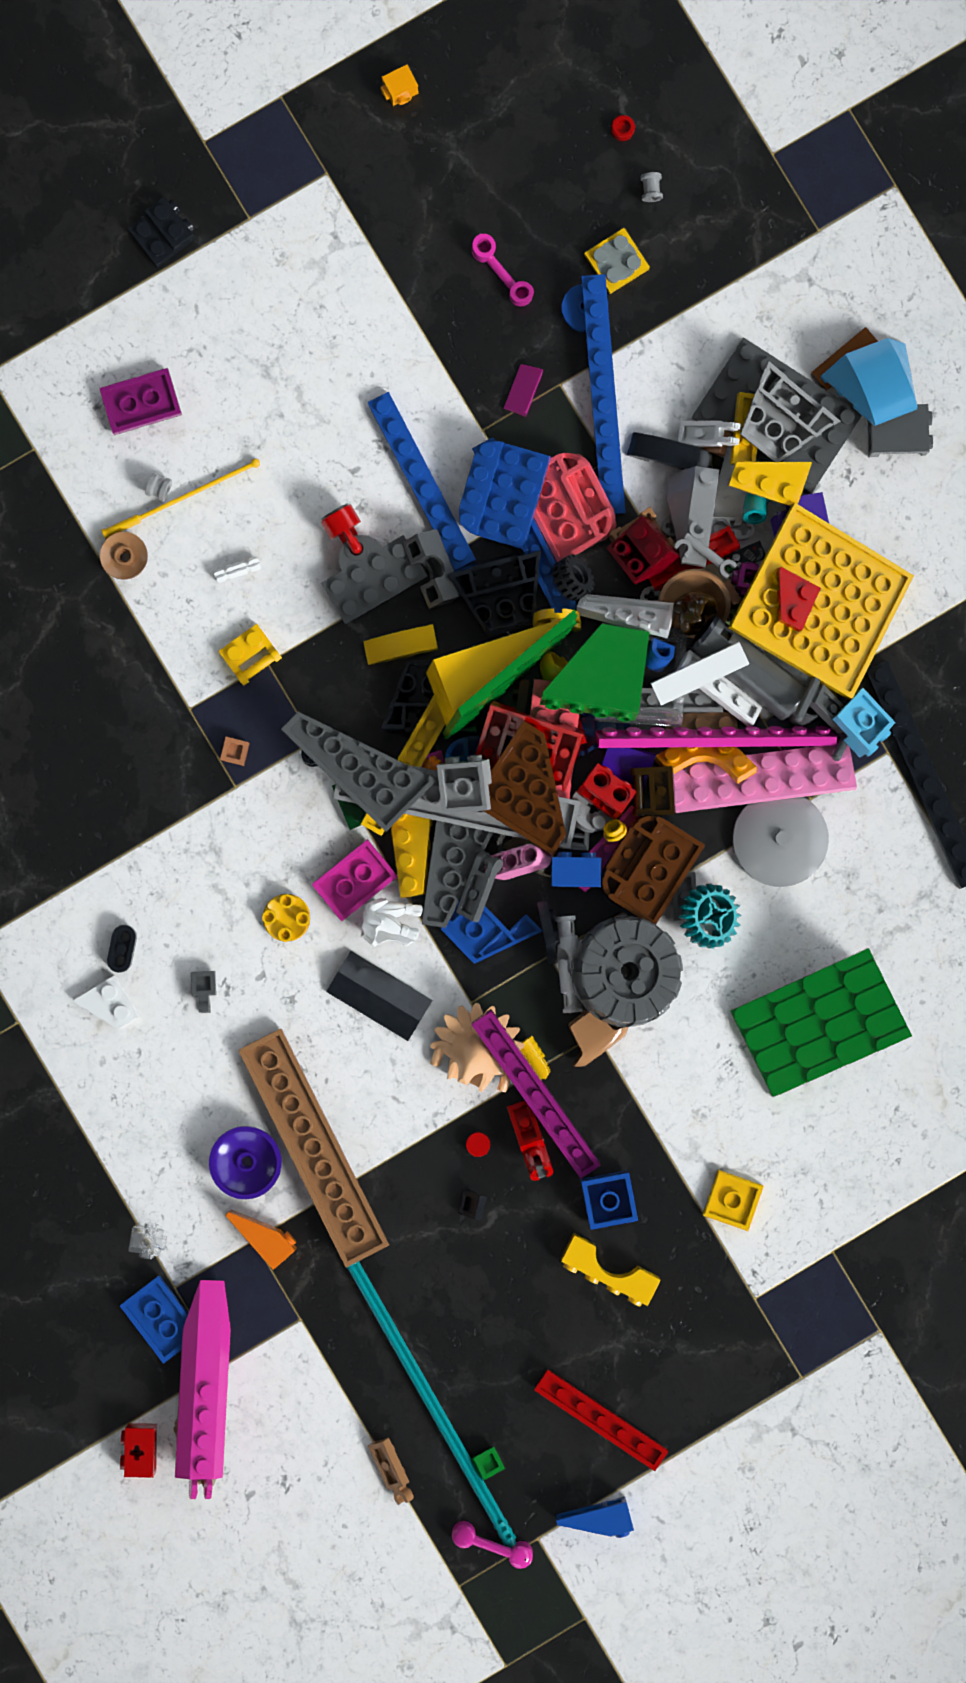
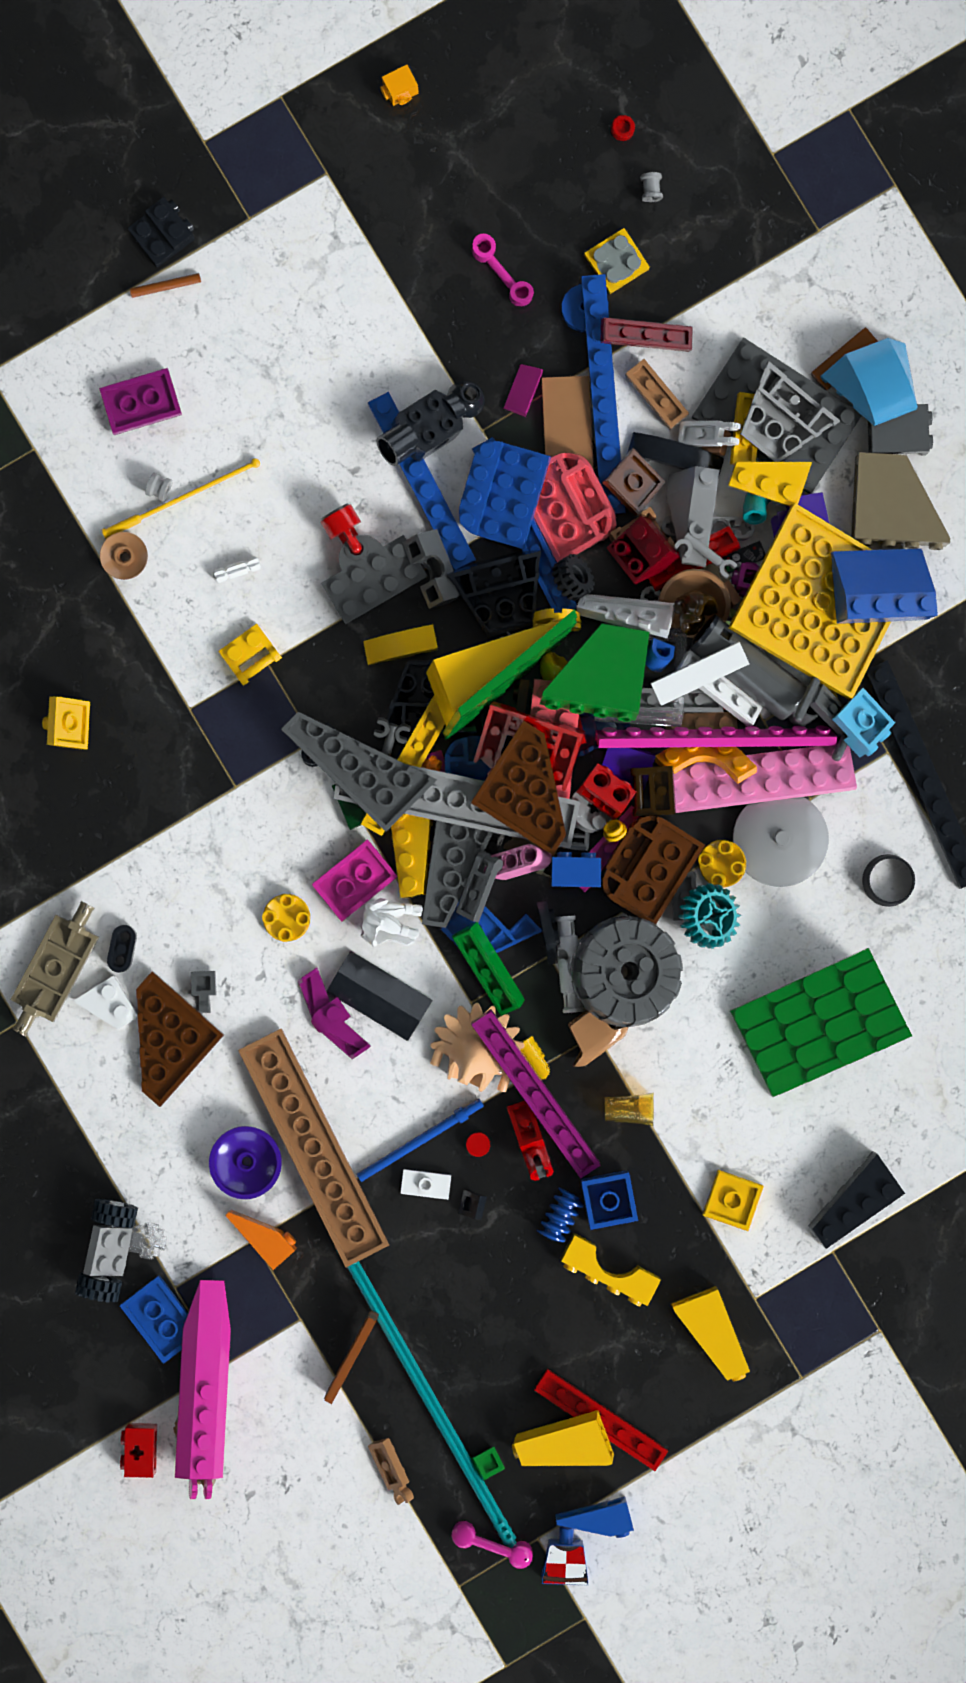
(54, 968): none -> dark tan plate
(67, 723): none -> yellow tile
(107, 1250): none -> plate
(165, 285): none -> dark orange piece
(171, 1038): none -> reddish brown plate
(234, 751): nougat plate -> none
(330, 1016): none -> magenta plate
(351, 1356): none -> dark orange tile
(391, 732): none -> dark grey bar
(425, 1184): none -> white plate
(430, 423): none -> black brick
(460, 1115): none -> blue bar
(464, 784): light grey plate -> none
(488, 968): none -> green slope
(561, 1216): none -> blue piece
(565, 1560): none -> torso
(566, 1443): none -> yellow slope
(567, 416): none -> medium nougat tile
(631, 1109): none -> clear yellow plant
(634, 482): none -> reddish brown plate
(646, 334): none -> dark red tile
(657, 394): none -> medium nougat plate
(711, 1327): none -> yellow slope
(722, 863): none -> yellow dish
(795, 599): red wing -> none
(857, 1201): none -> black wedge
(866, 880): none -> black tyre
(882, 586): none -> blue slope
(893, 505): none -> dark tan slope

